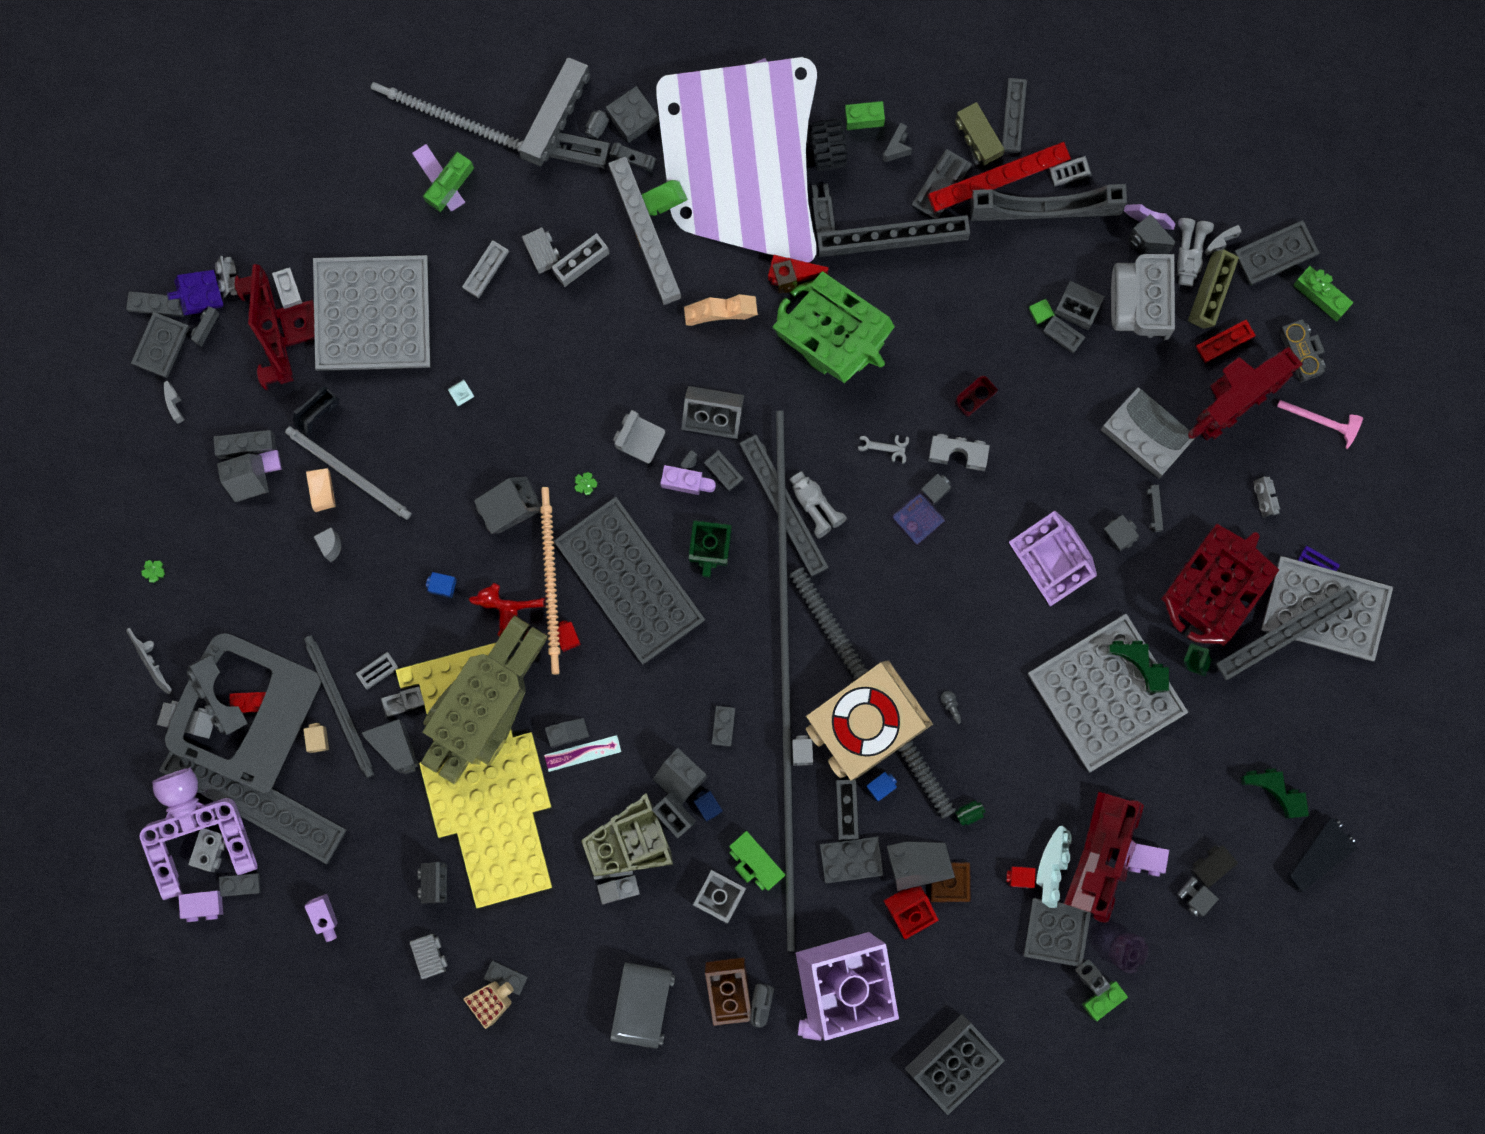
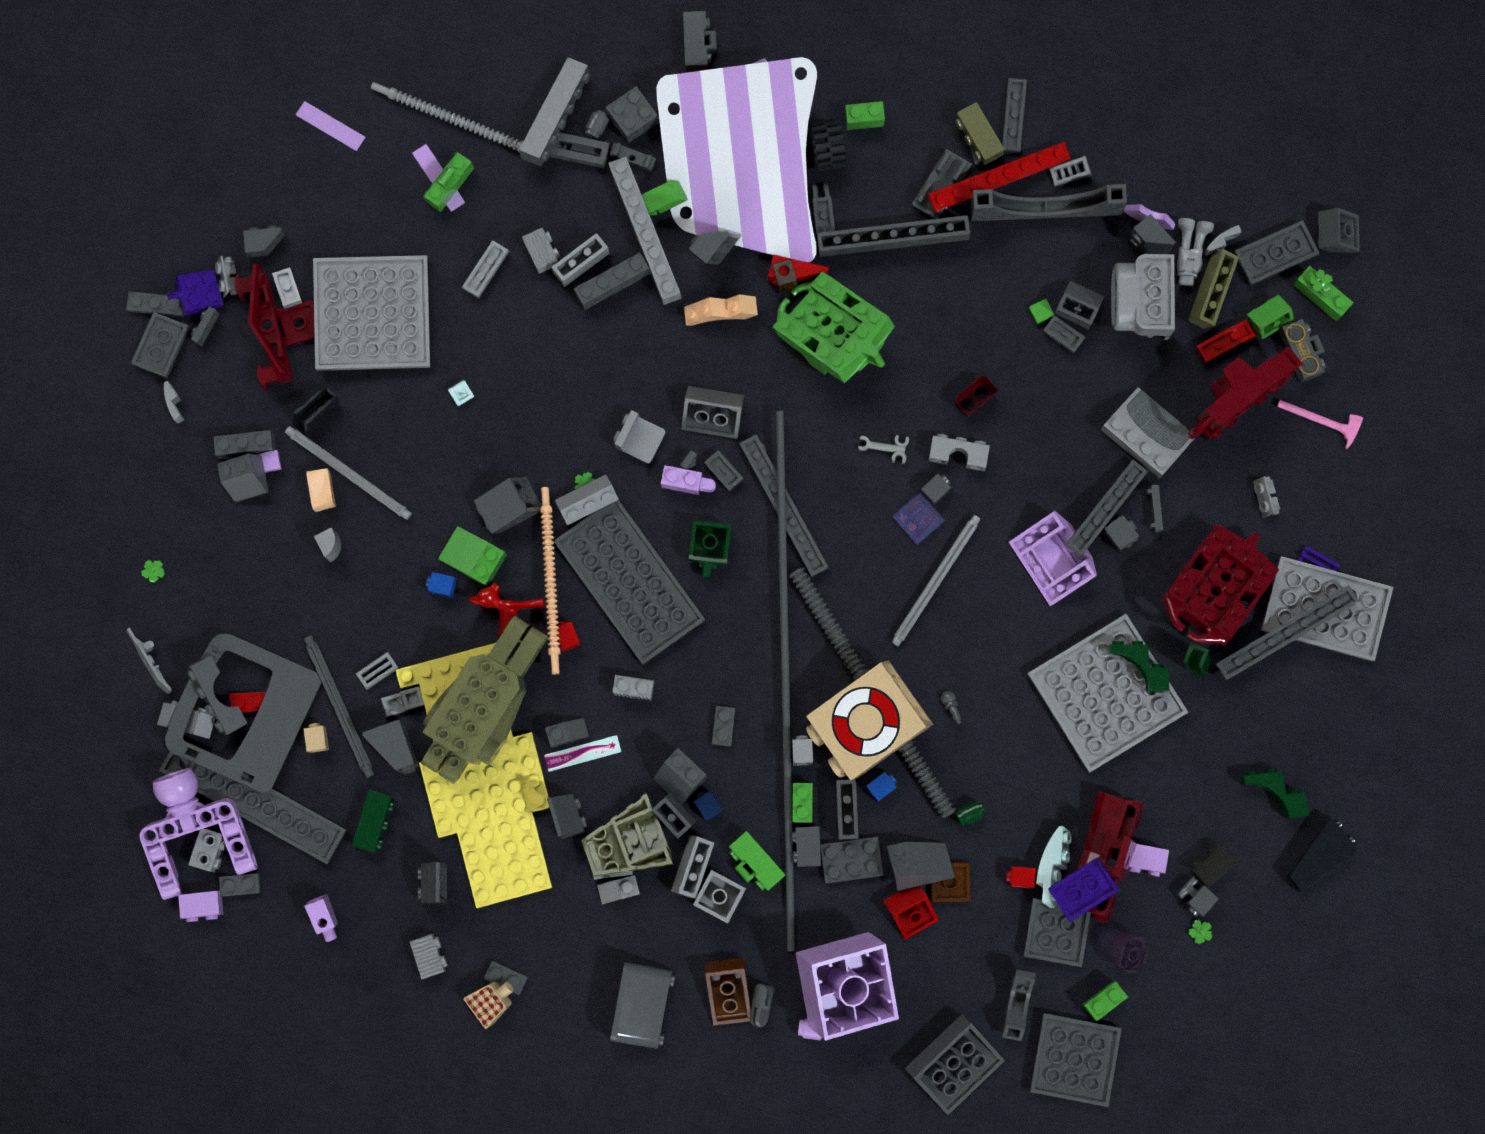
(262, 241): none -> dark grey slope
(330, 126): none -> lavender sticker
(373, 821): none -> dark green brick
(472, 556): none -> bright green slope
(566, 815): none -> dark grey slope
(586, 499): none -> light grey brick
(612, 281): none -> dark grey brick
(633, 687): none -> light grey brick
(692, 867): none -> light grey brick
(695, 49): none -> dark grey piece
(714, 246): none -> dark grey slope
(802, 803): none -> bright green brick
(808, 846): none -> dark grey brick
(809, 495): light grey piece -> none
(896, 148): dark grey slope -> none
(935, 581): none -> light grey piece
(1018, 1004): none -> dark grey arch
(1075, 1060): none -> dark grey plate
(1083, 889): none -> dark purple tile
(1093, 979): dark grey leg -> none
(1106, 508): none -> dark grey plate
(1200, 931): none -> bright green plant
(1270, 317): none -> bright green brick
(1338, 231): none -> dark grey slope

